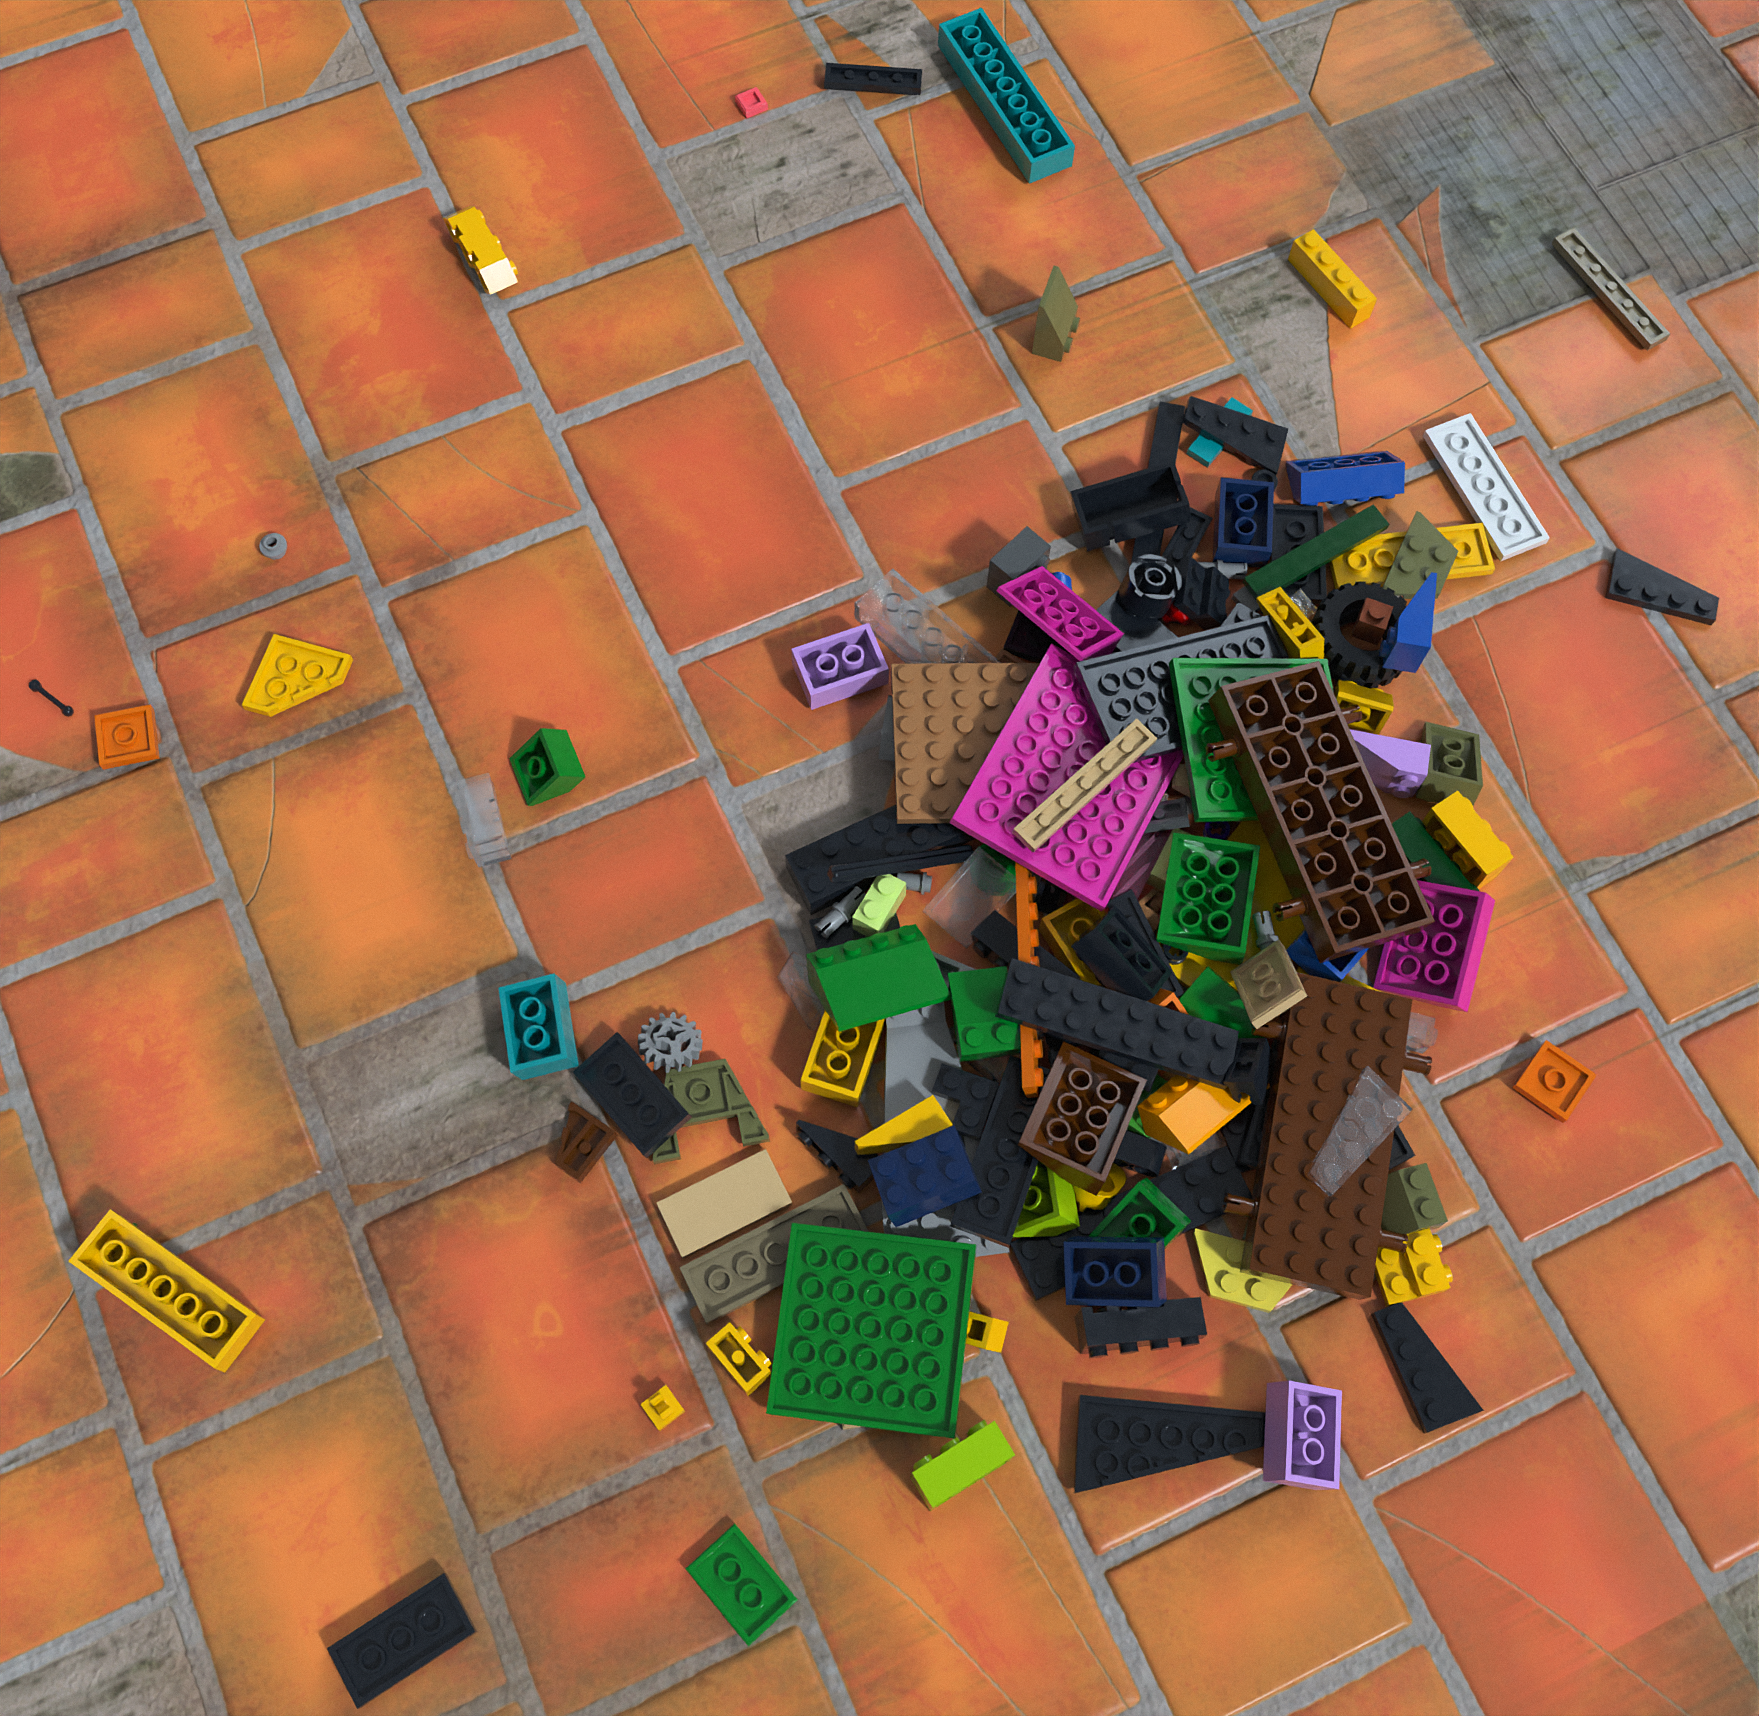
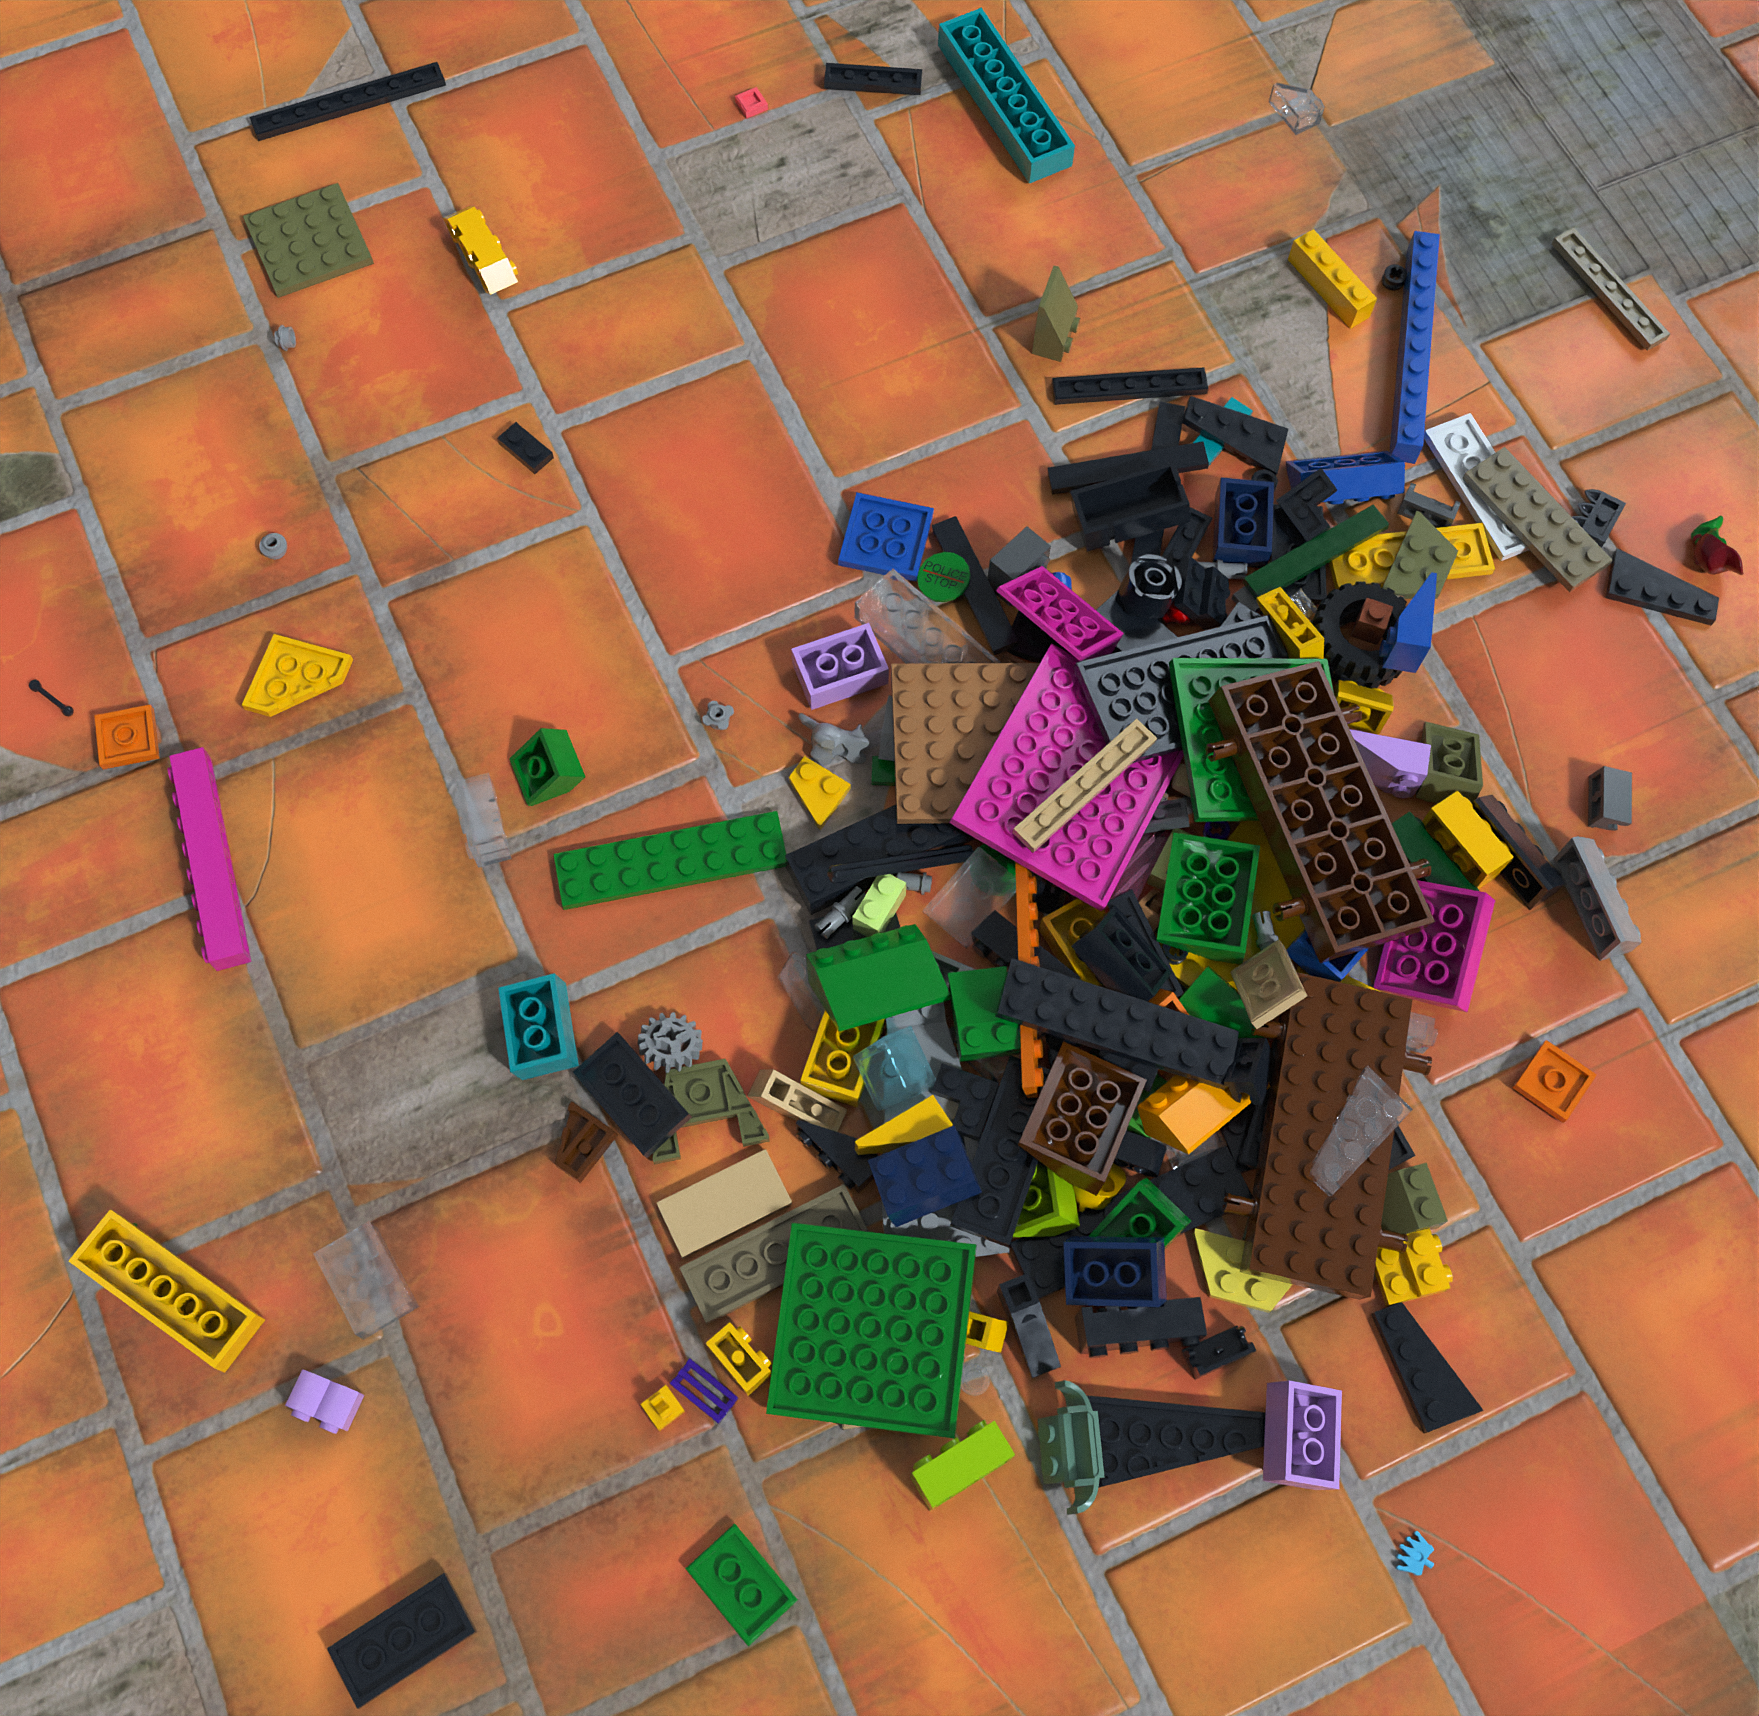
(209, 860): none -> dark pink brick
(285, 337): none -> light grey plate
(308, 240): none -> olive plate
(324, 1401): none -> lavender brick
(347, 101): none -> black tile
(366, 1280): none -> clear brick
(525, 448): none -> black plate
(670, 860): none -> green plate
(683, 1374): none -> dark purple tile
(721, 722): none -> light grey plate
(795, 1100): none -> tan slope
(818, 789): none -> yellow wing
(833, 741): none -> light grey animal
(882, 772): none -> green tile
(886, 536): none -> blue plate
(894, 1069): none -> clear light blue slope
(943, 577): none -> green piece
(975, 1379): none -> clear plate
(979, 591): none -> black tile
(1029, 1325): none -> black slope
(1072, 1447): none -> sand green plate
(1082, 474): none -> black tile
(1129, 386): none -> black tile
(1218, 1351): none -> black hinge
(1296, 106): none -> clear slope
(1301, 504): none -> black plate
(1392, 284): none -> black bush
(1414, 347): none -> blue brick
(1416, 1555): none -> medium azure piece
(1434, 511): none -> dark grey hinge
(1528, 871): none -> black slope
(1537, 519): none -> dark tan plate
(1597, 898): none -> light grey slope
(1599, 514): none -> black plate
(1610, 798): none -> dark grey hinge
(1712, 551): none -> dark red hair

